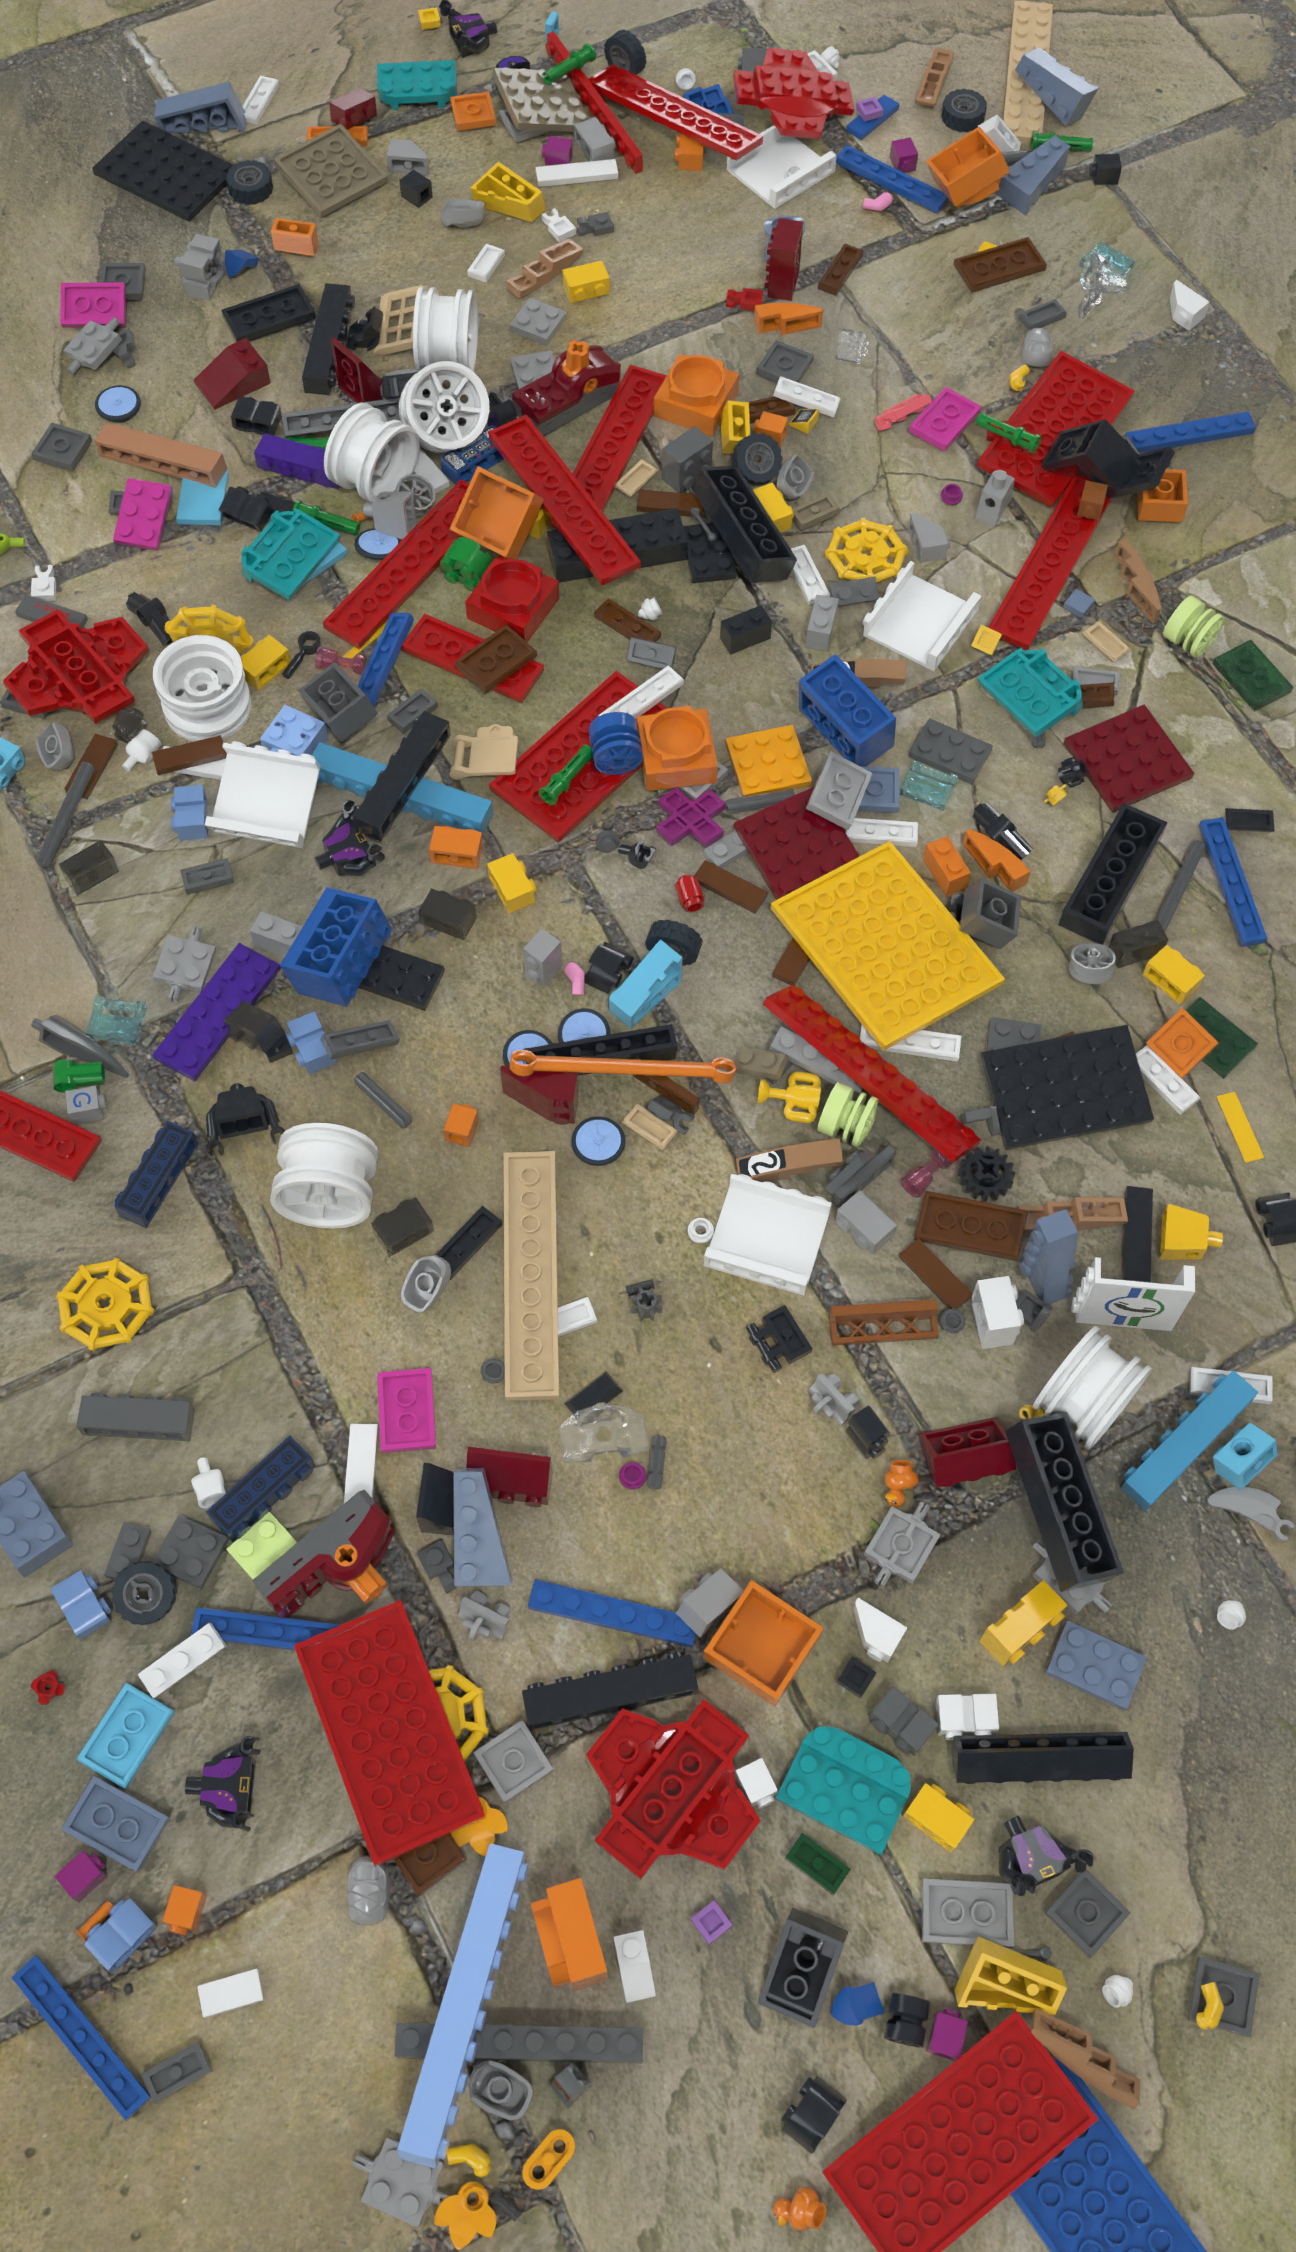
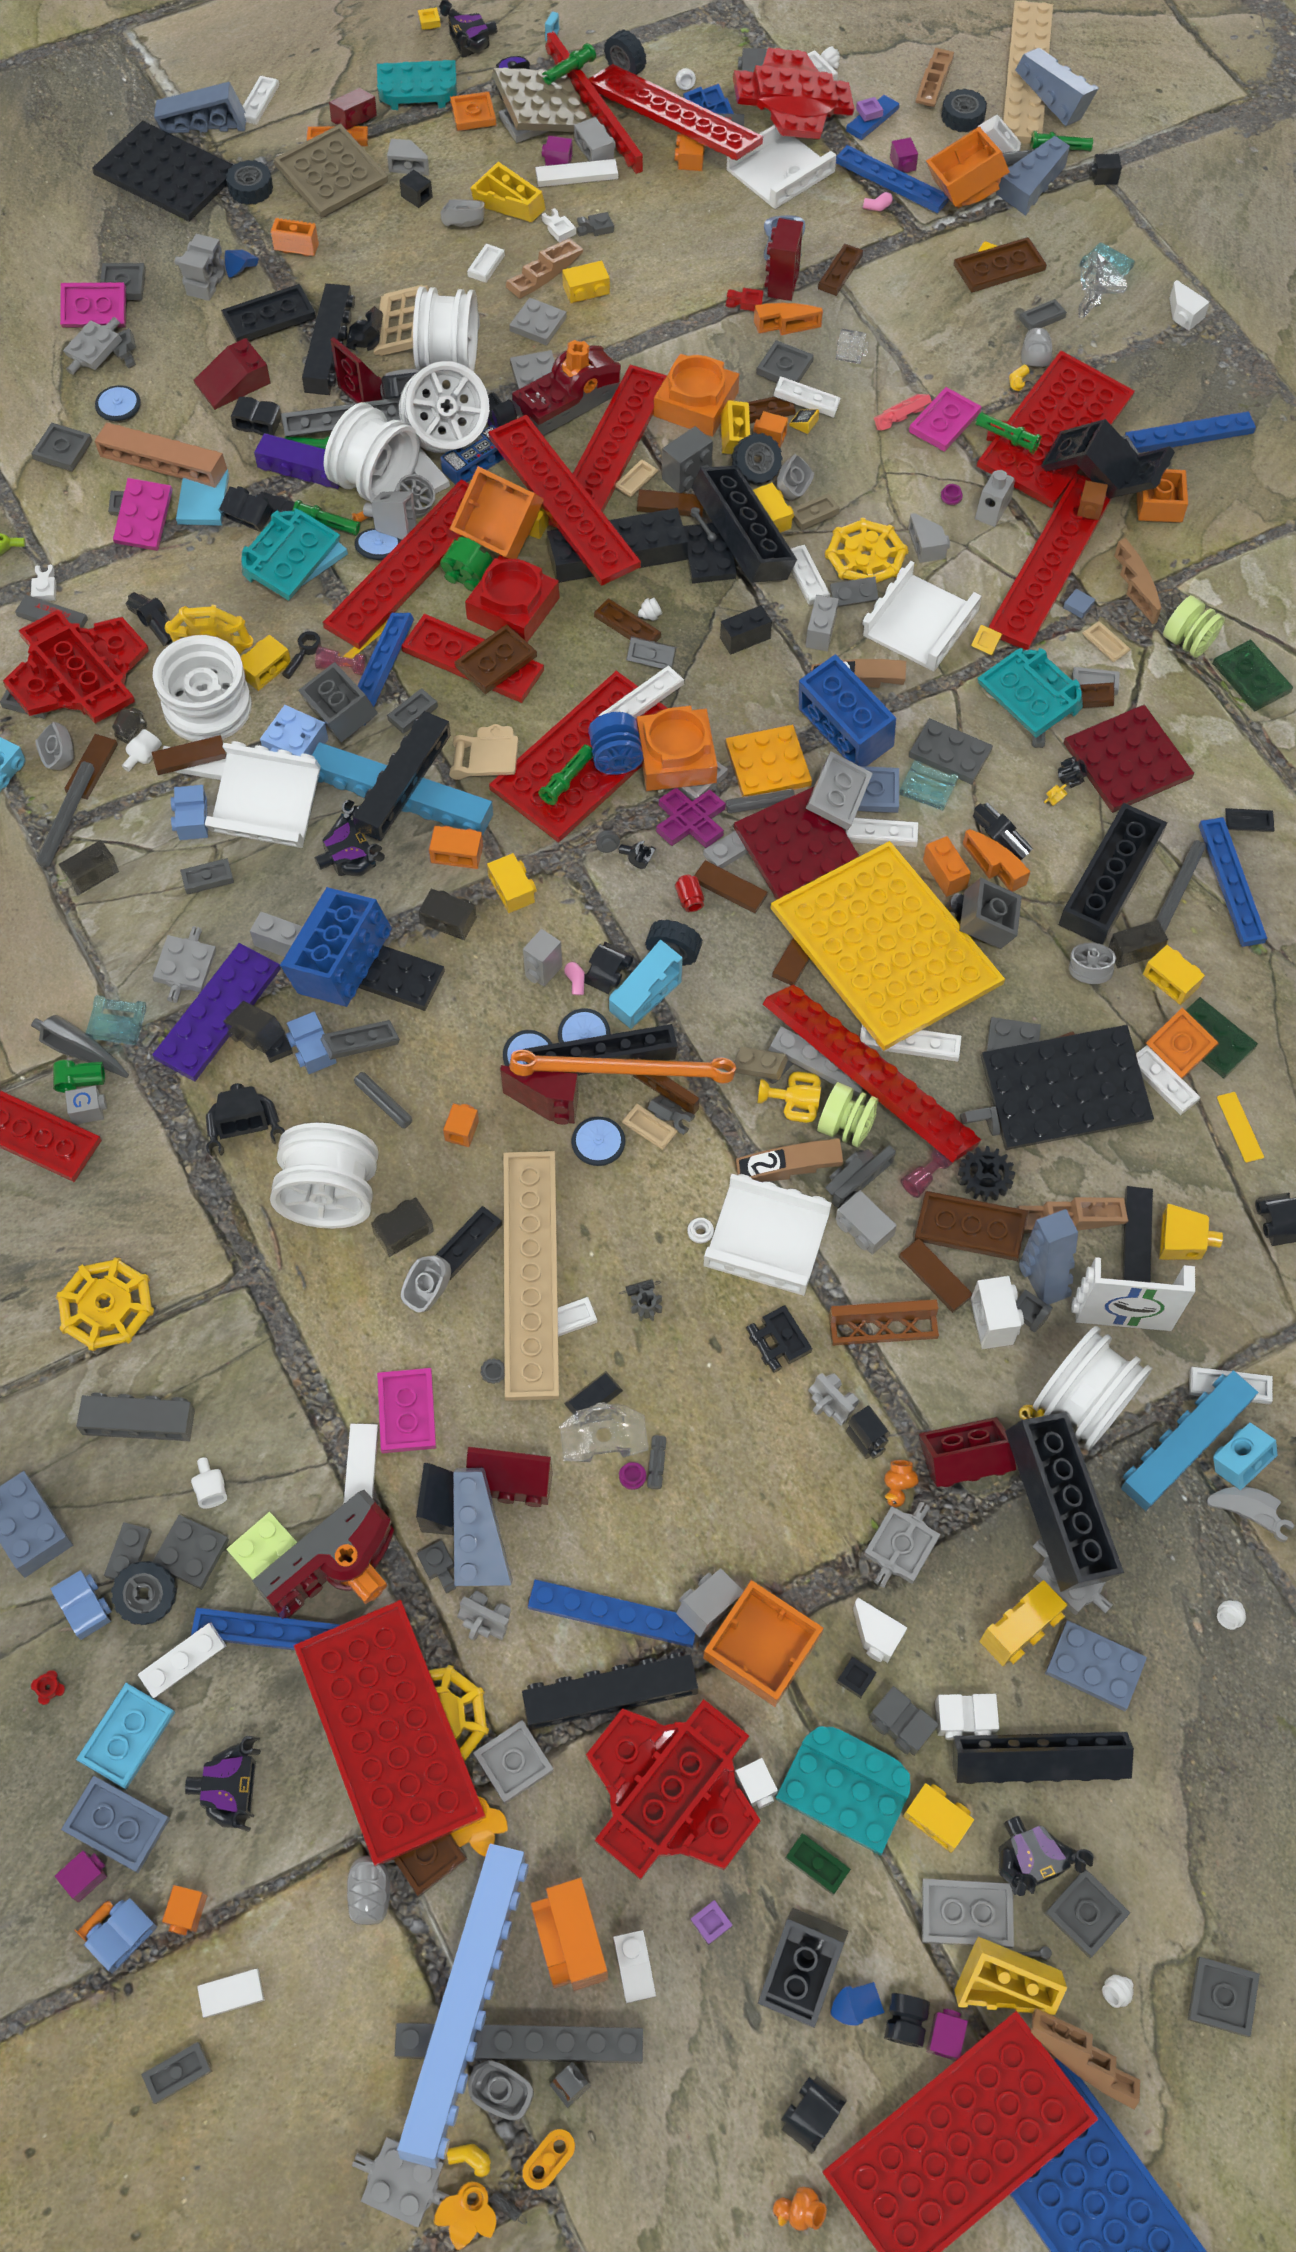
(81, 2037): blue plate -> none
(156, 1174): dark blue brick -> none
(261, 1489): dark blue brick -> none
(953, 1321): dark grey piece -> none
(1214, 2007): yellow arm -> none

